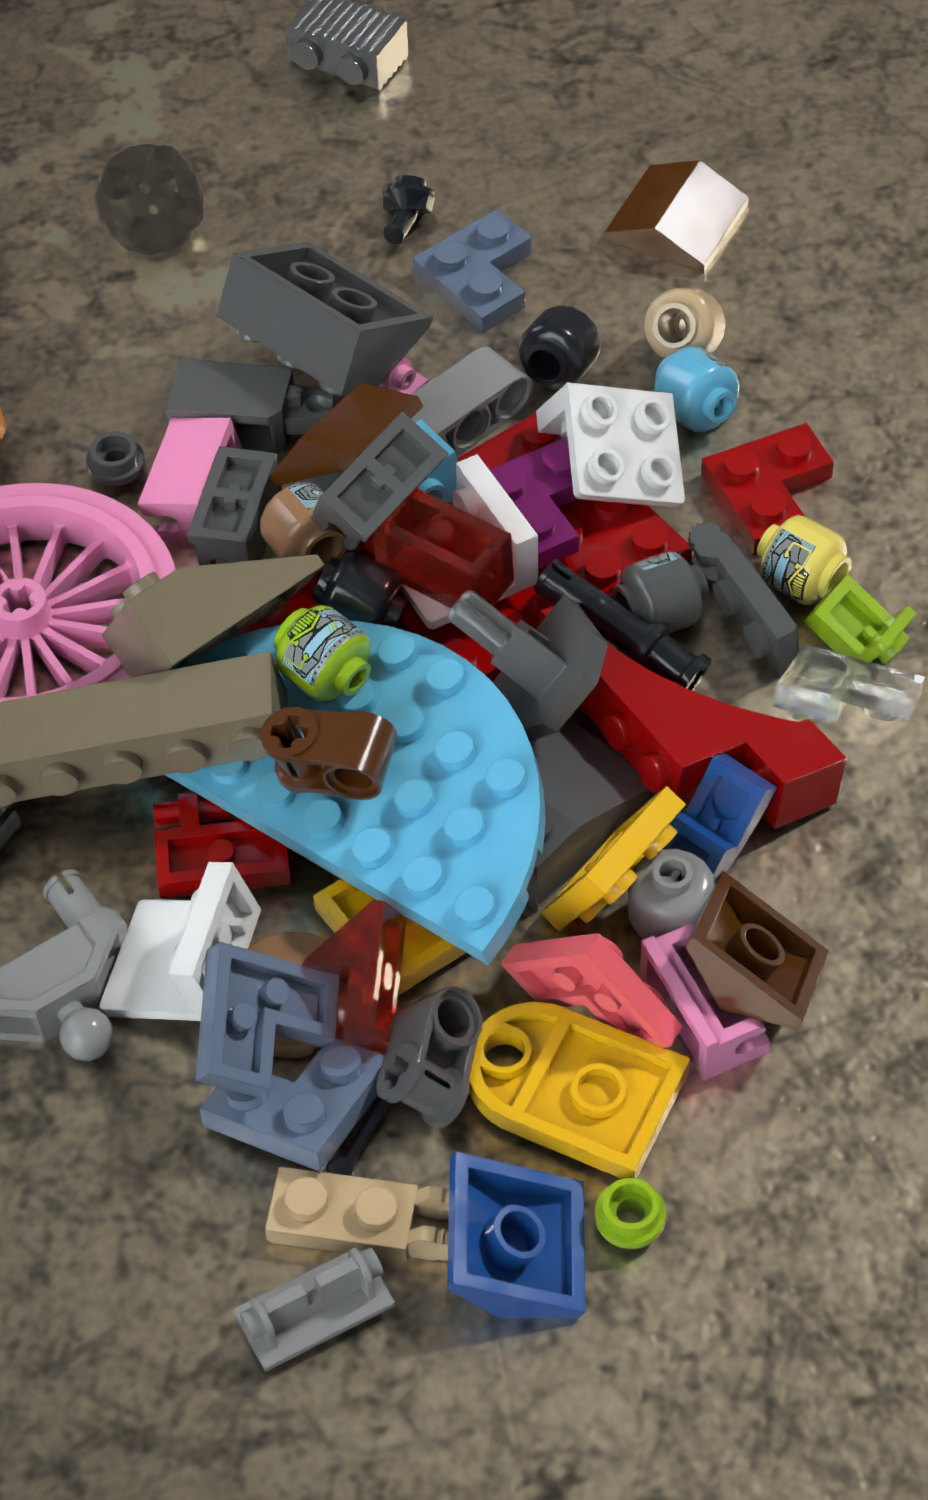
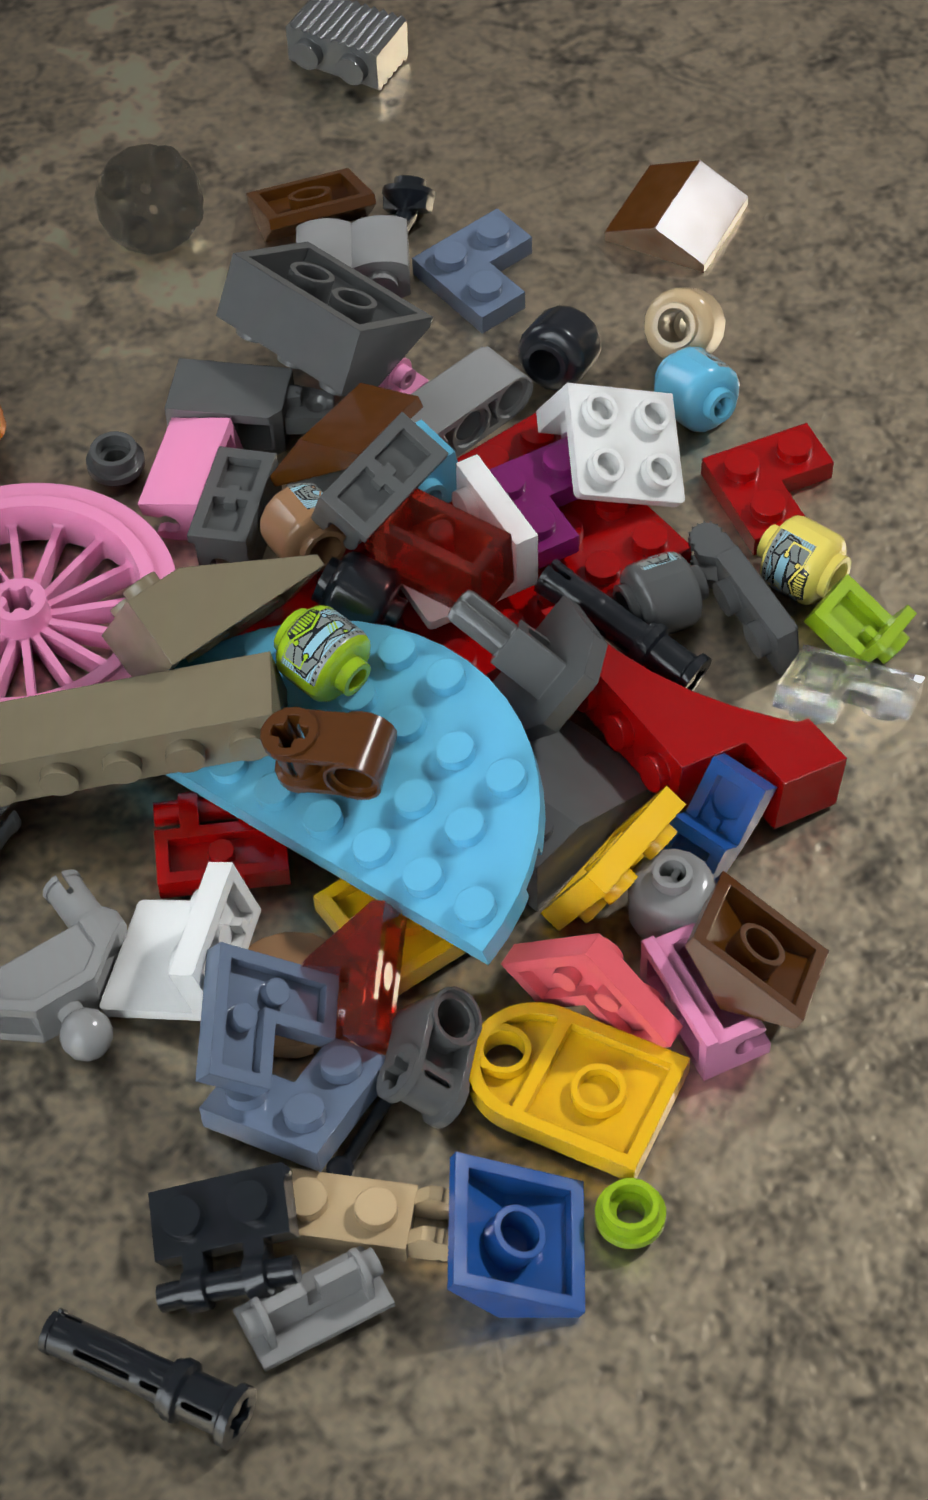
(175, 1388): none -> black pin
(223, 1217): none -> black plate
(327, 195): none -> reddish brown slope
(370, 245): none -> light grey brick

